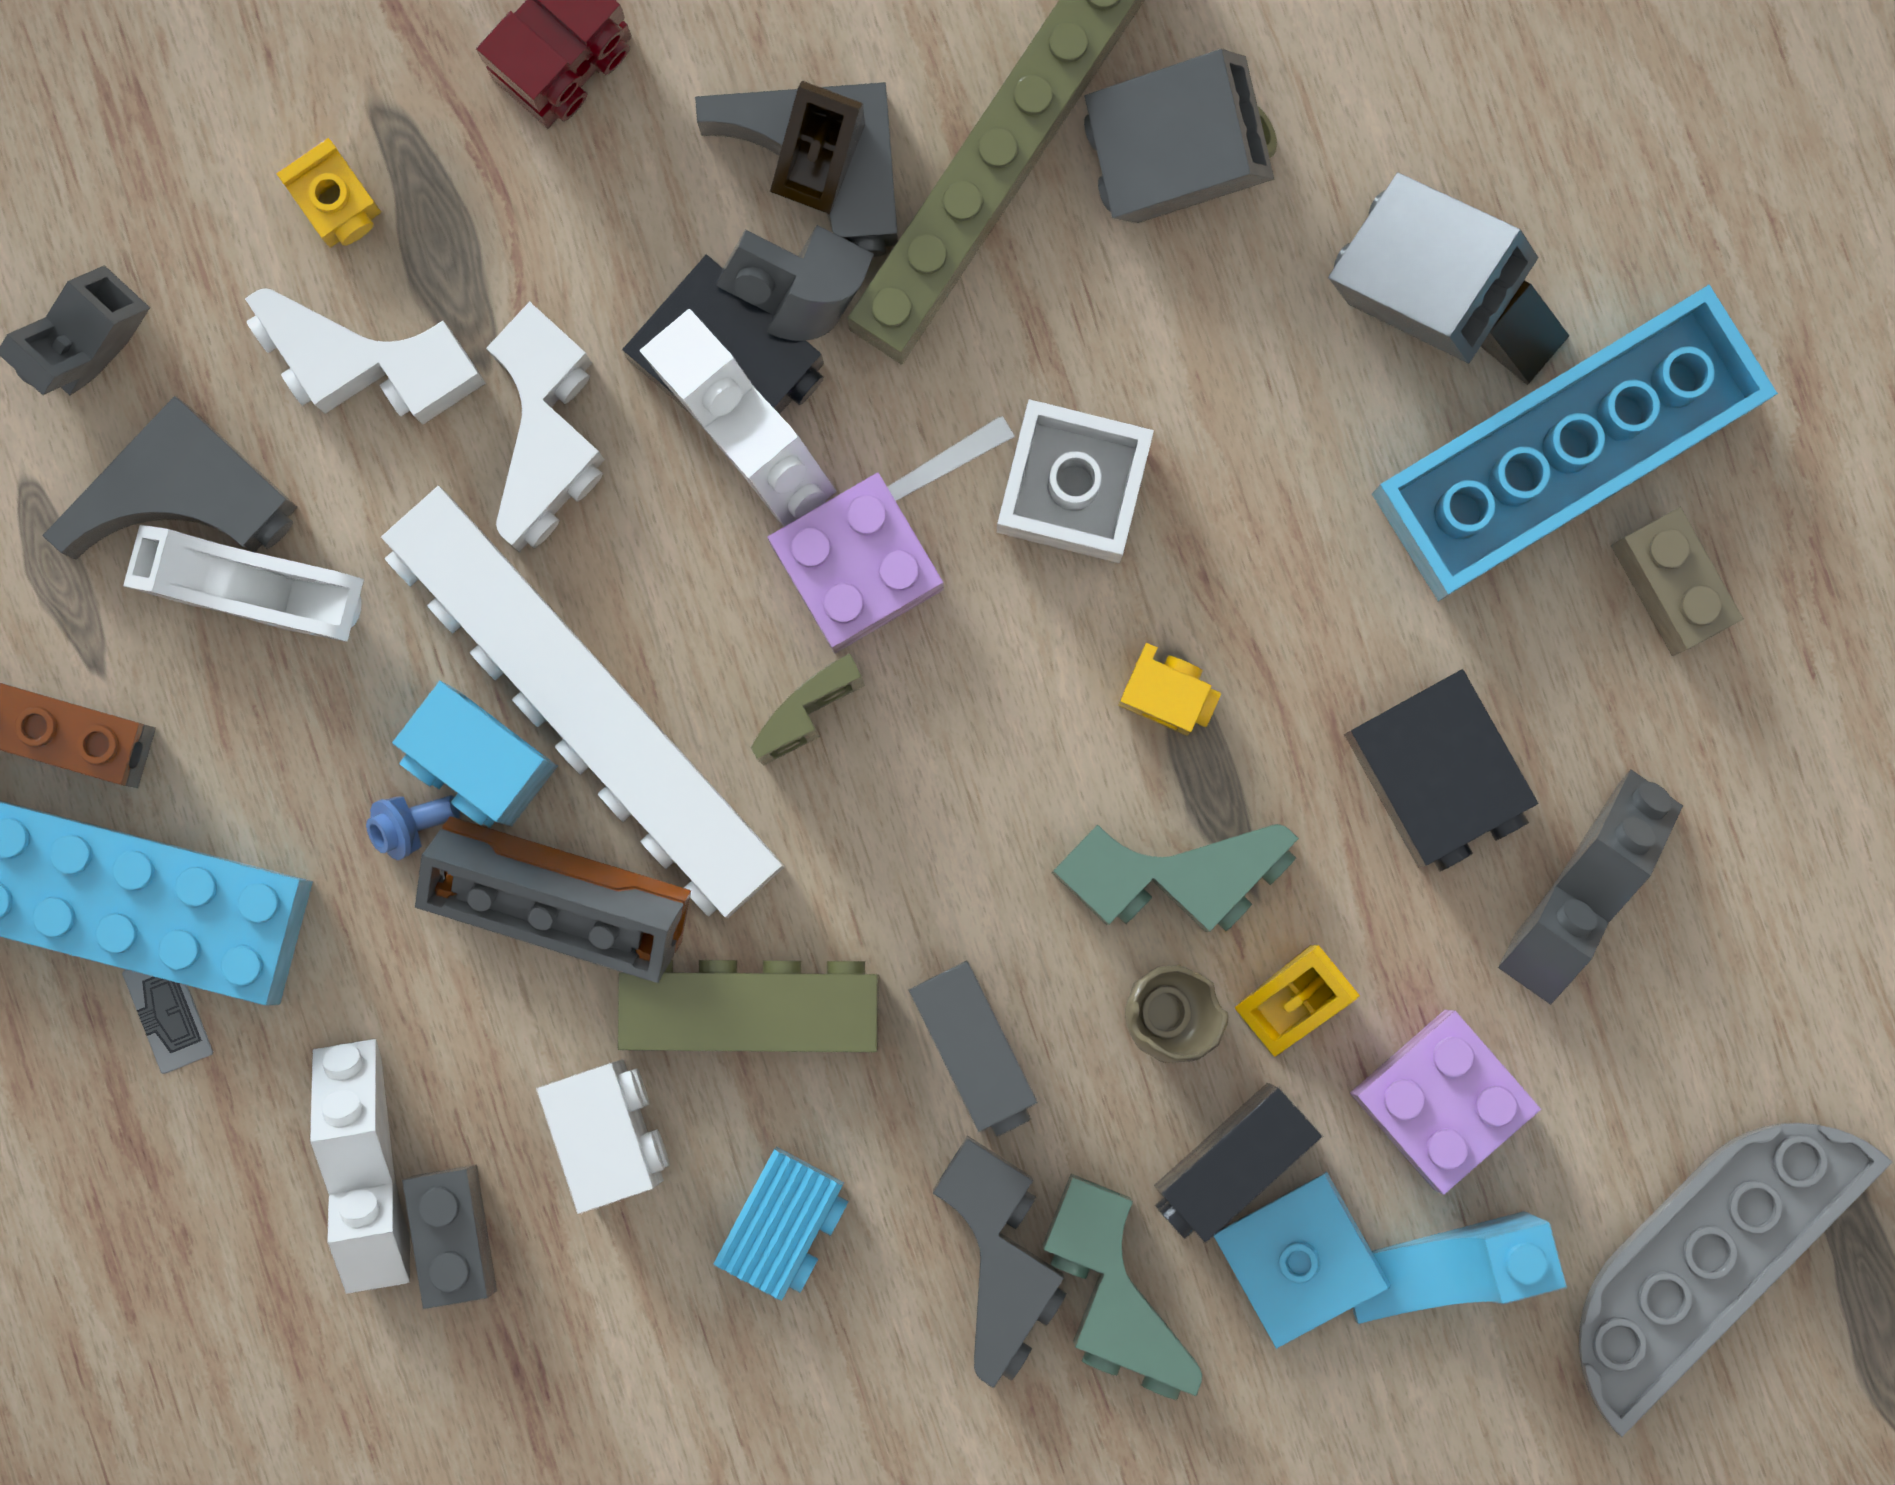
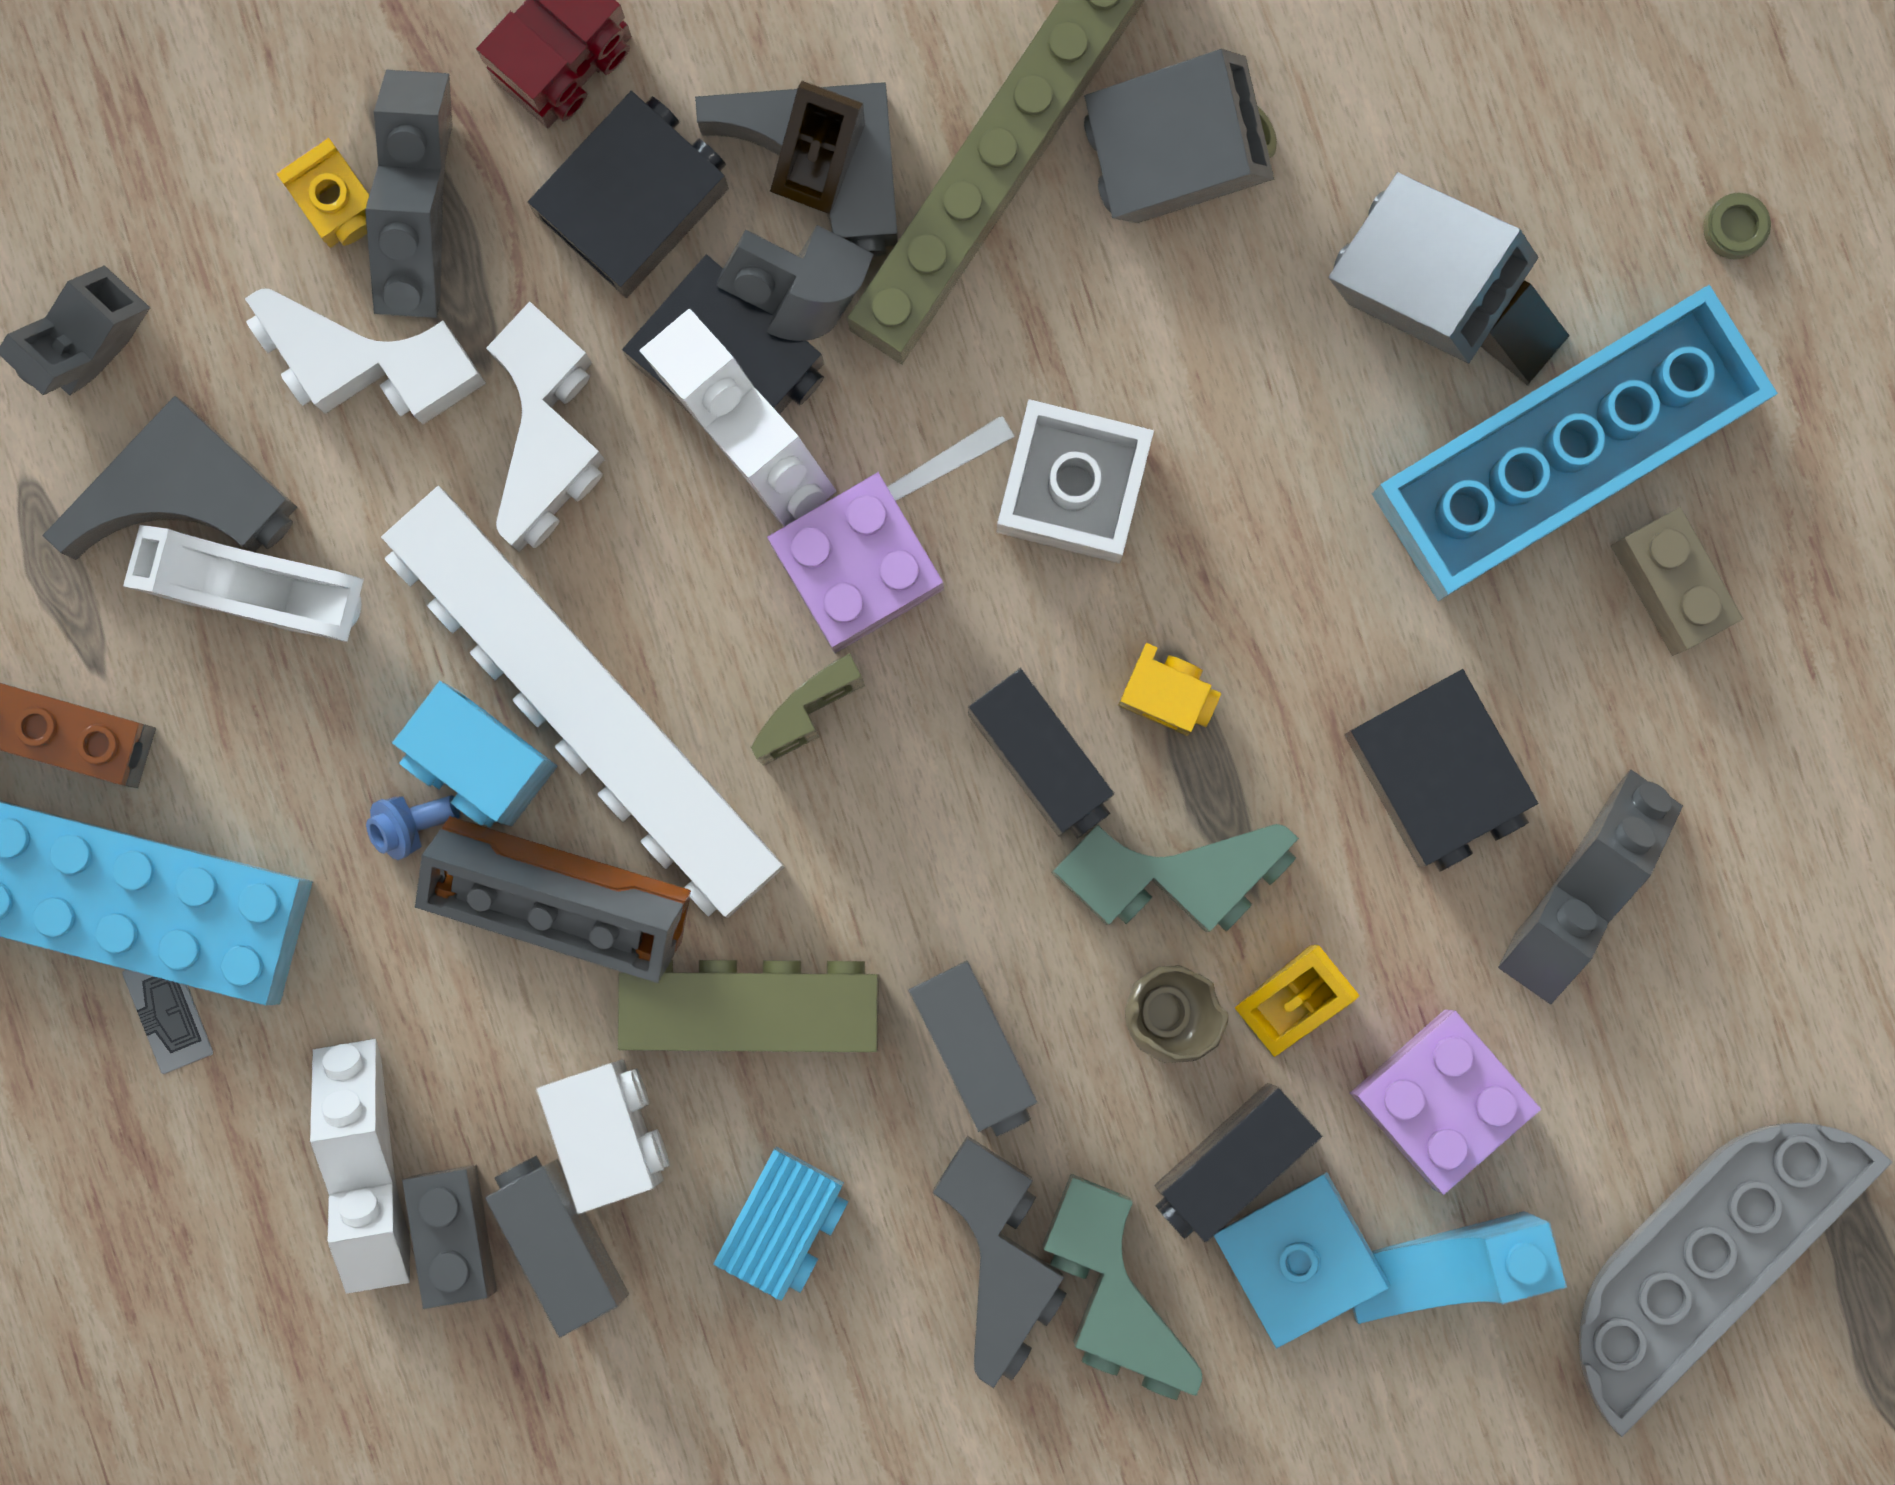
(407, 192): none -> dark grey arch
(556, 1245): none -> dark grey brick
(630, 192): none -> black brick
(1042, 755): none -> black brick
(1737, 226): none -> olive tile

